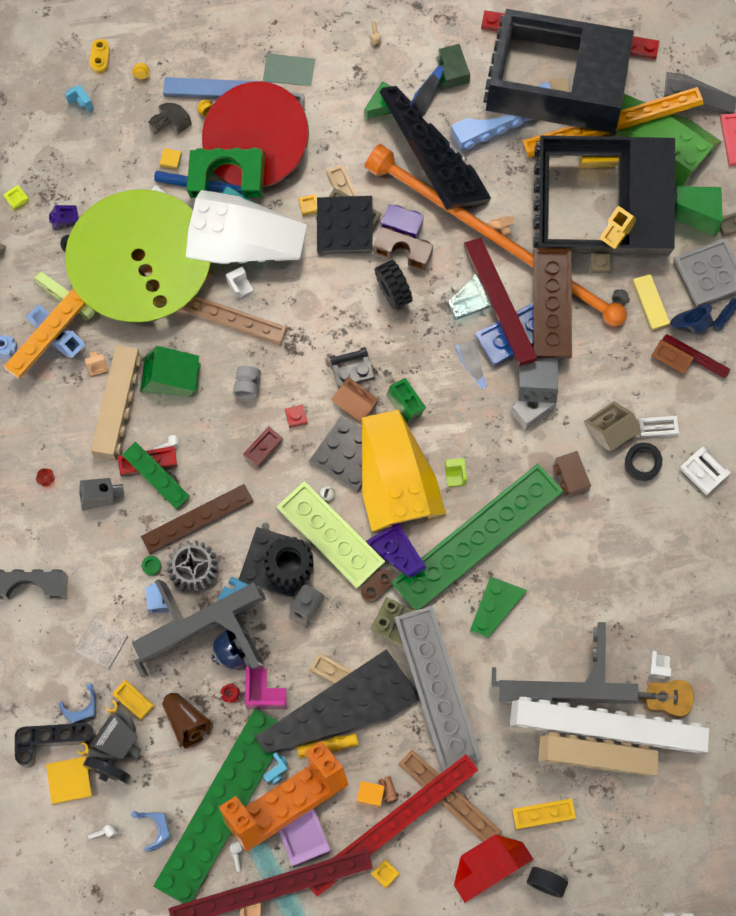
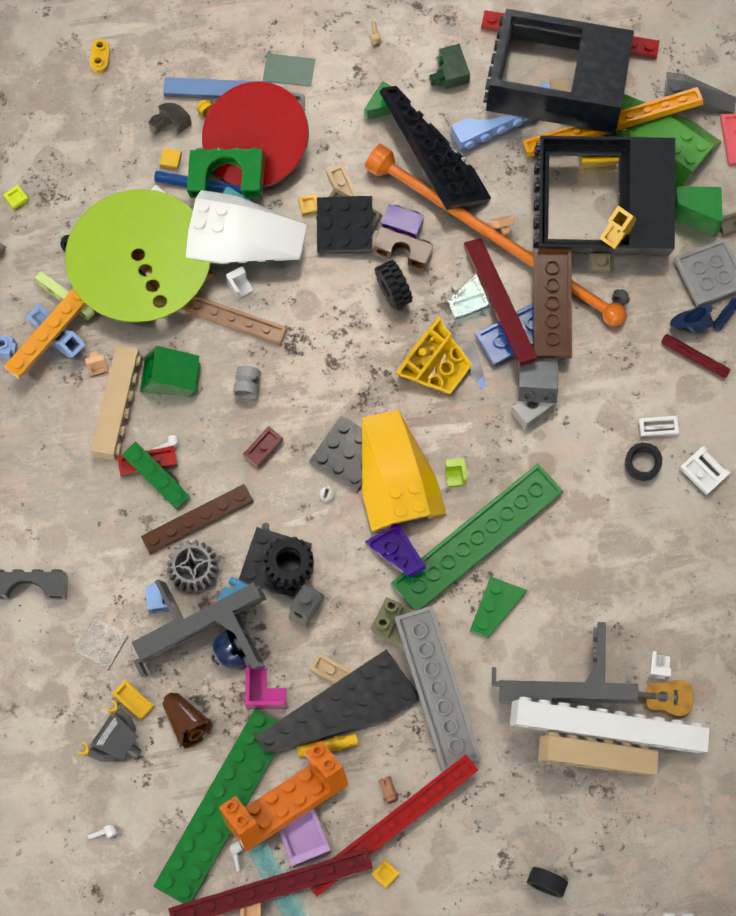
(45, 472): clear red plate -> none
(54, 739): black beam -> none
(63, 215): dark purple bracket -> none
(68, 780): yellow tile -> none
(79, 95): medium azure bracket -> none
(83, 715): medium blue helmet -> none
(98, 493): dark grey torso -> none
(106, 770): black wheel -> none
(141, 70): yellow plate -> none
(151, 566): green tile -> none
(163, 832): medium blue helmet -> none
(230, 688): red plate -> none
(275, 775): medium azure bracket -> none
(296, 416): plate -> none
(330, 535): yellowish green plate -> none
(354, 399): nougat panel -> none
(358, 372): plate -> none
(370, 794): light orange panel -> none
(379, 586): reddish brown plate -> none
(406, 400): green hinge -> none
(425, 93): black sticker -> none
(435, 360): none -> yellow wedge
(454, 801): medium nougat tile -> none
(489, 864): red wedge -> none
(543, 814): yellow plate -> none
(572, 474): reddish brown brick -> none
(613, 426): dark tan slope -> none
(651, 302): light yellow tile -> none
(672, 356): dark orange plate -> none

